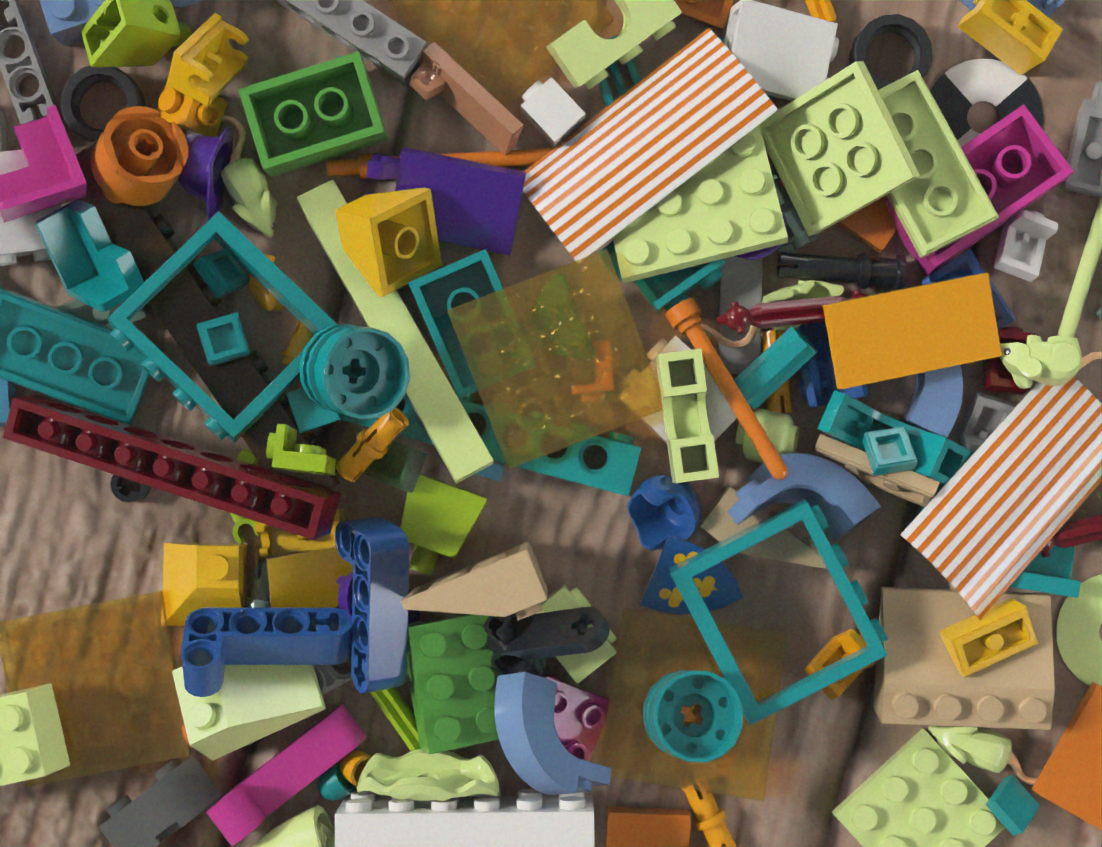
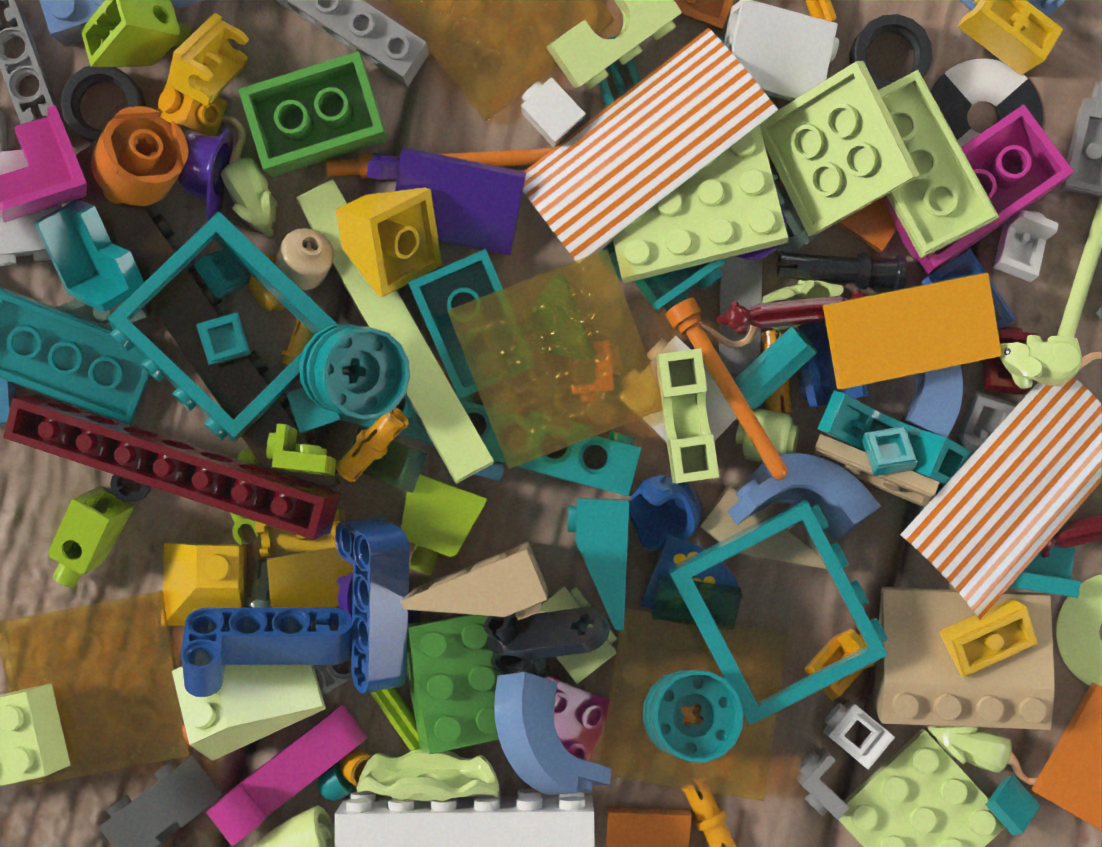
(87, 534): none -> lime torso
(305, 257): none -> tan head
(445, 77): nougat hinge -> none
(603, 540): none -> teal slope
(720, 599): none -> clear green tile
(820, 795): none -> light grey bracket
(839, 722): none -> white window

